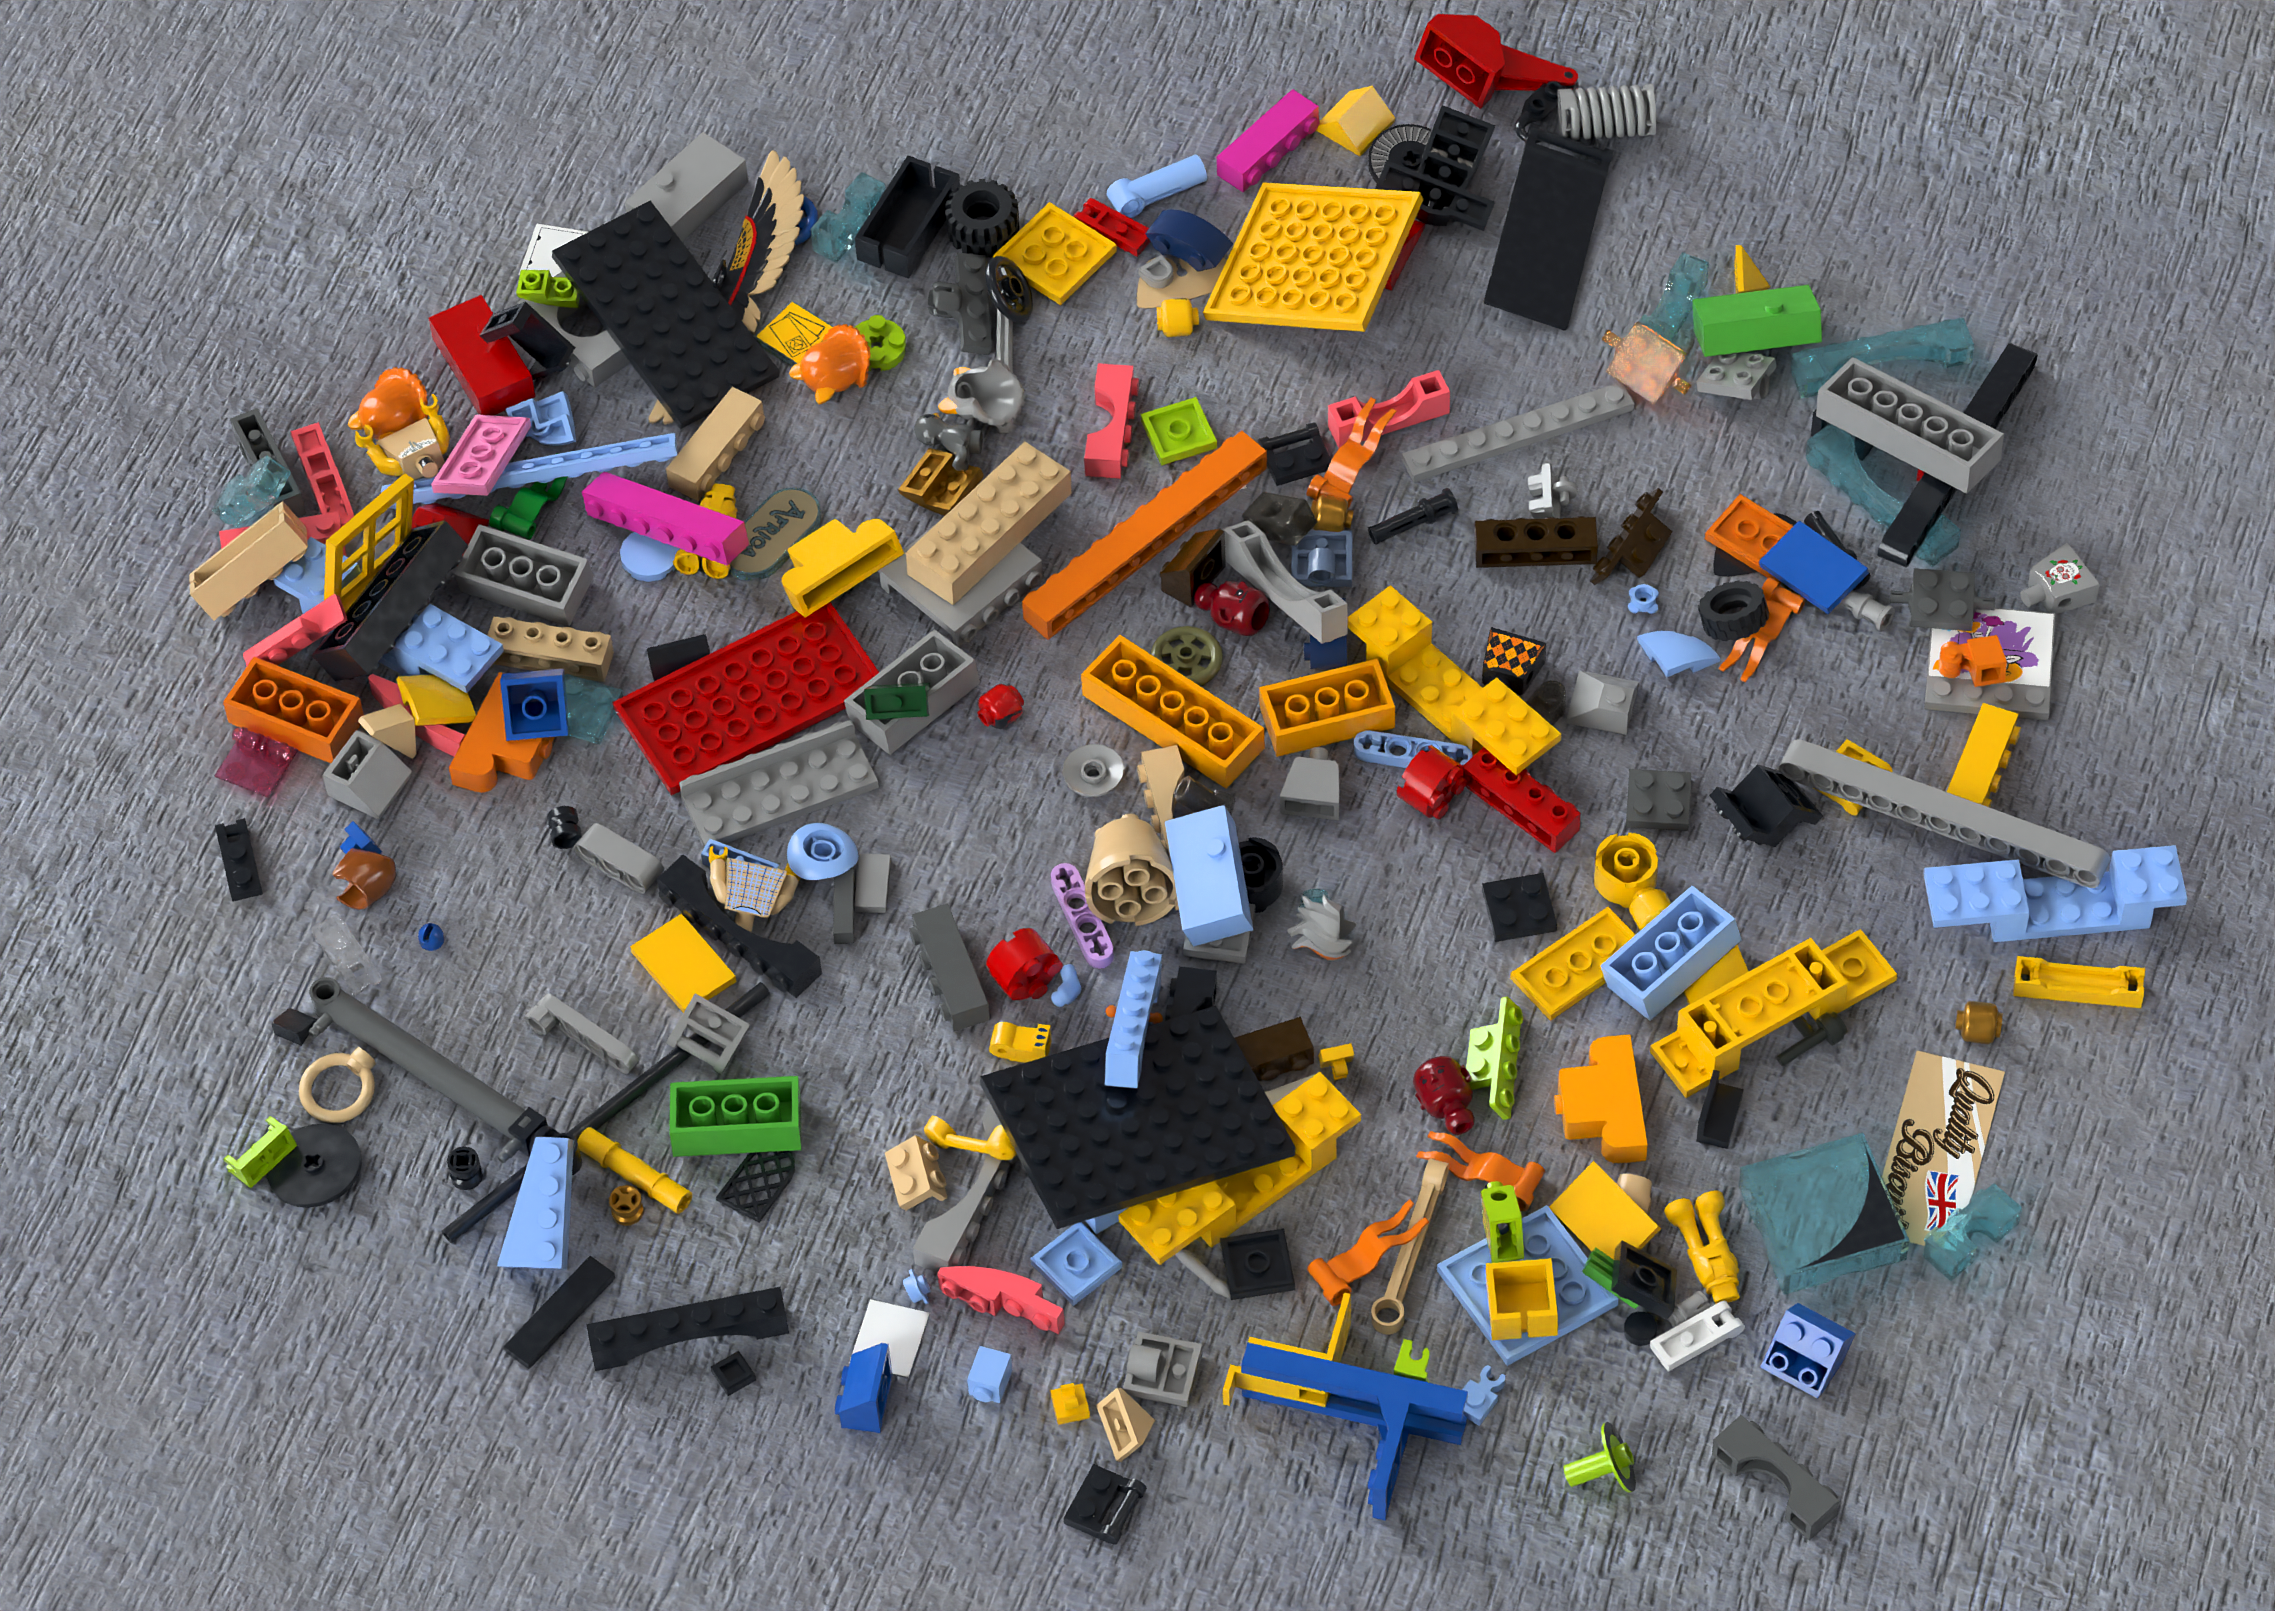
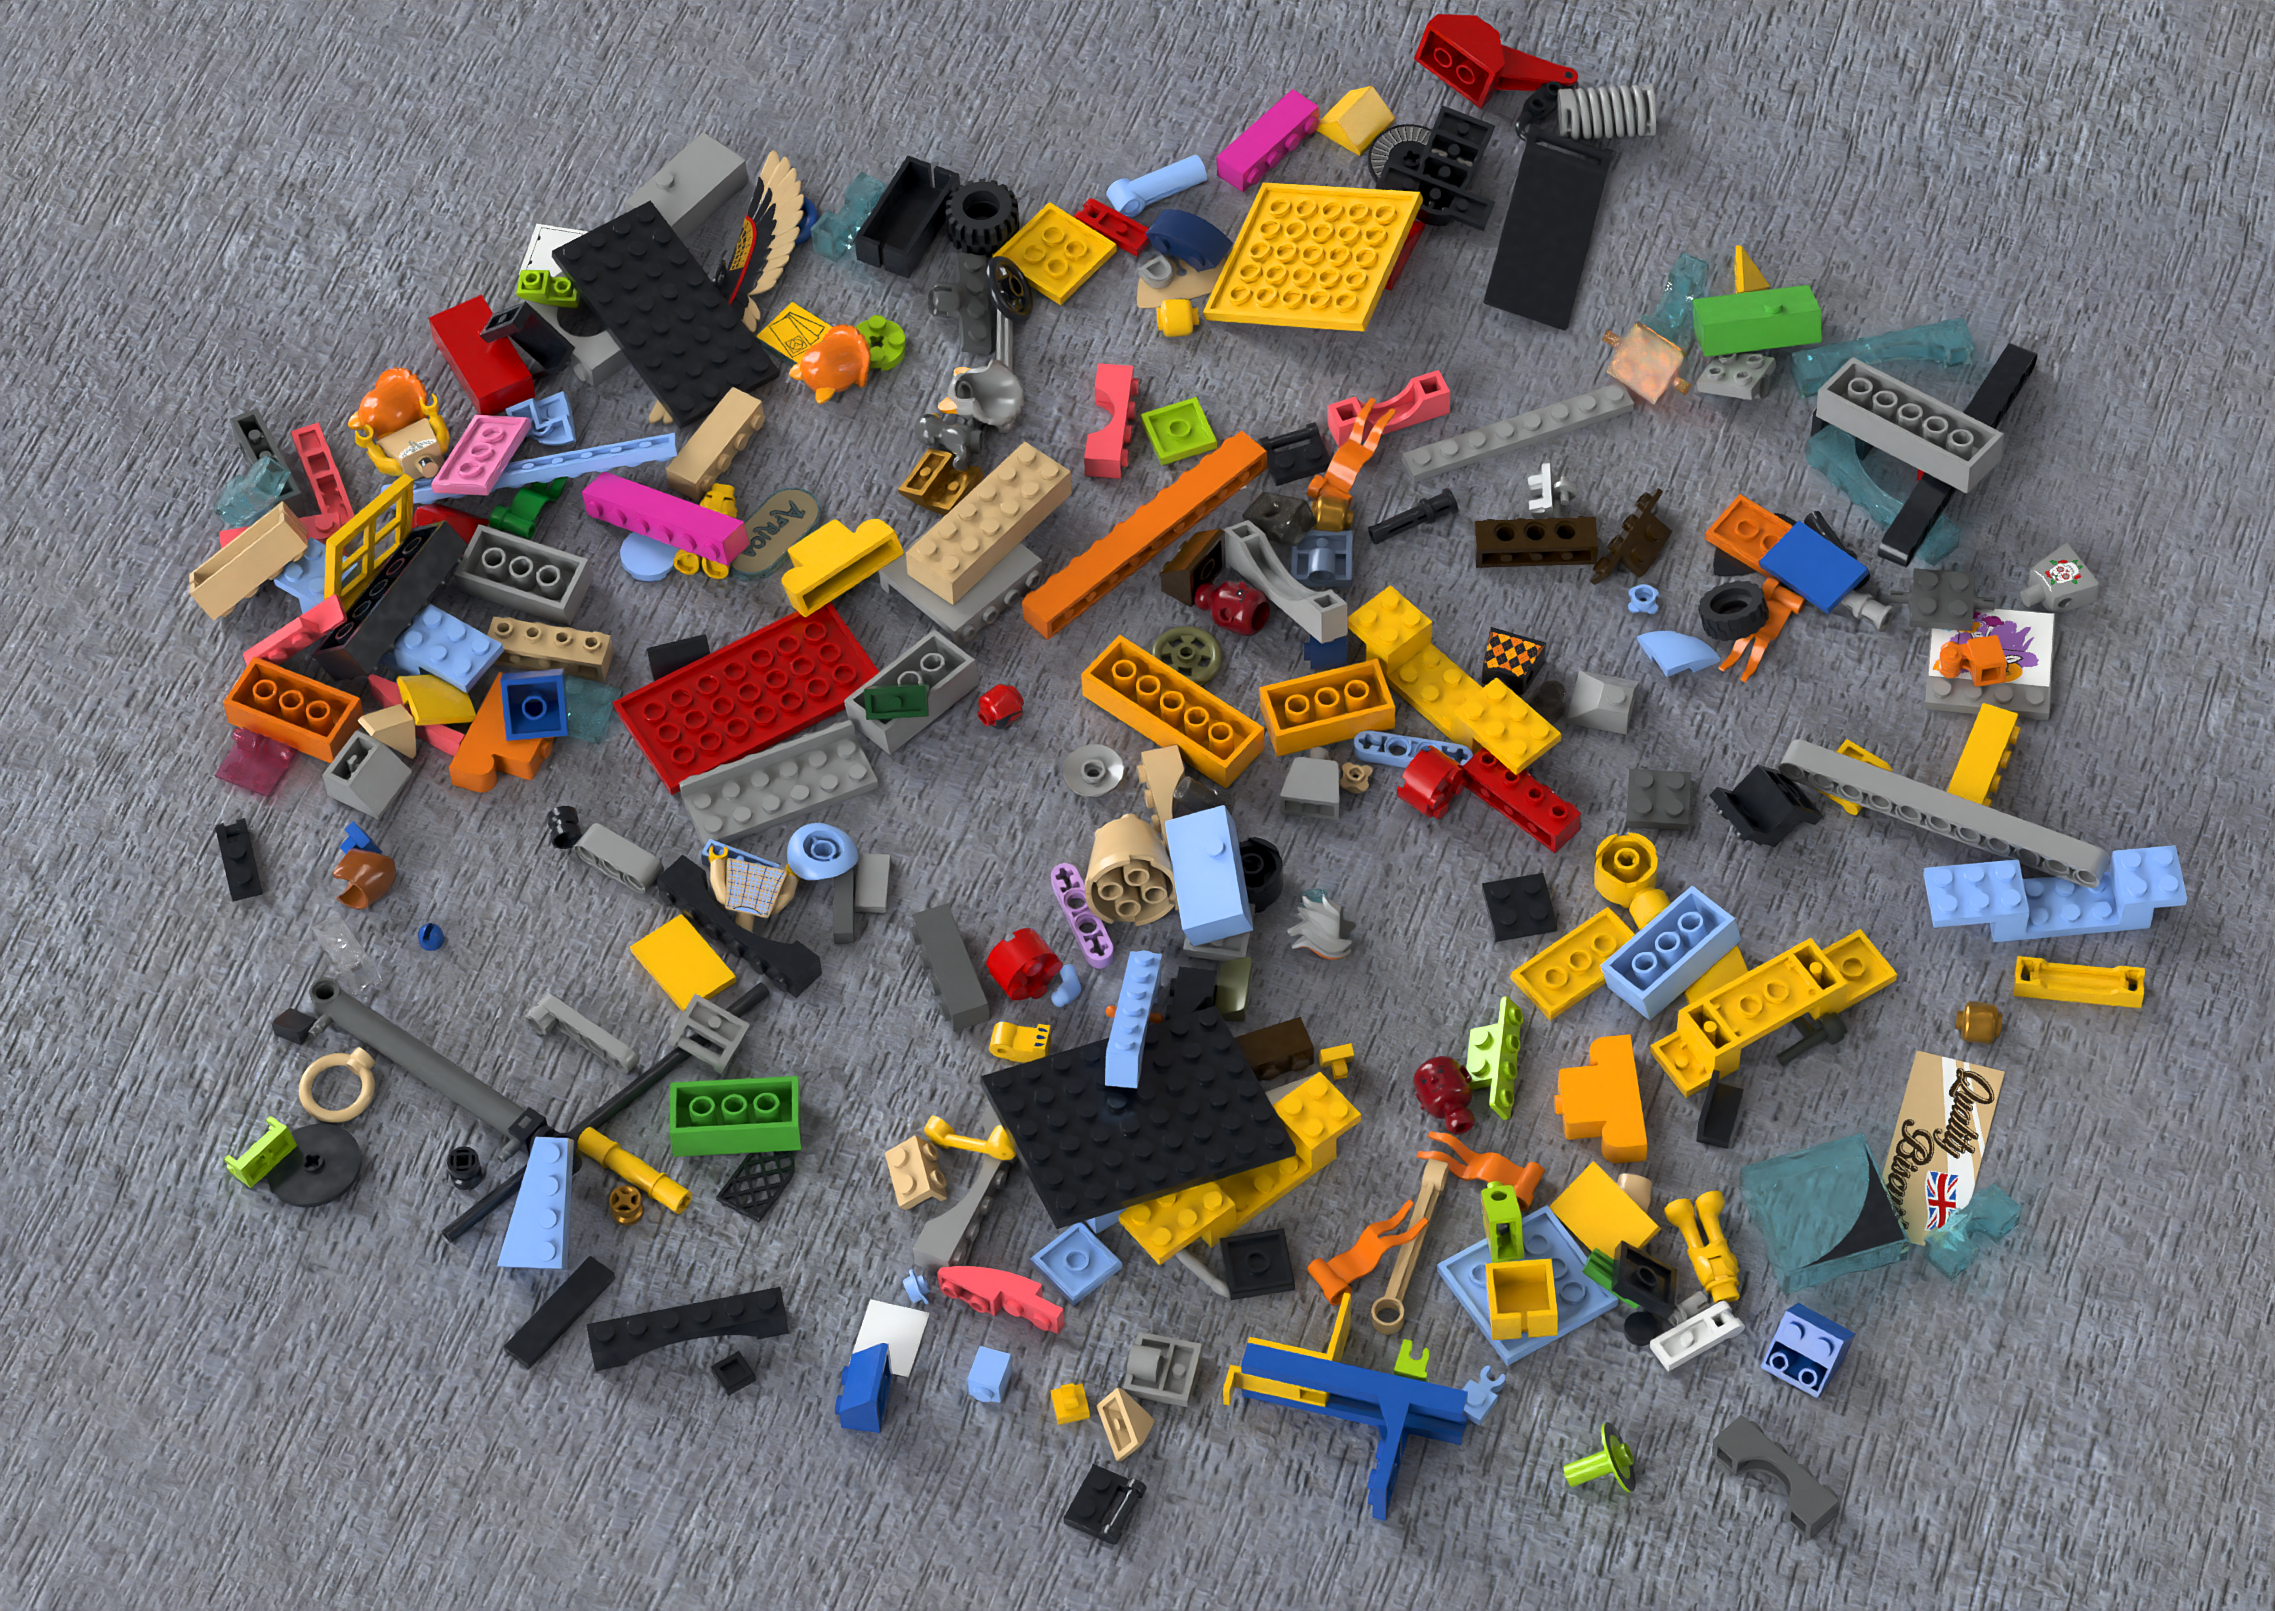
(1234, 988): none -> olive slope
(1355, 785): none -> tan plate

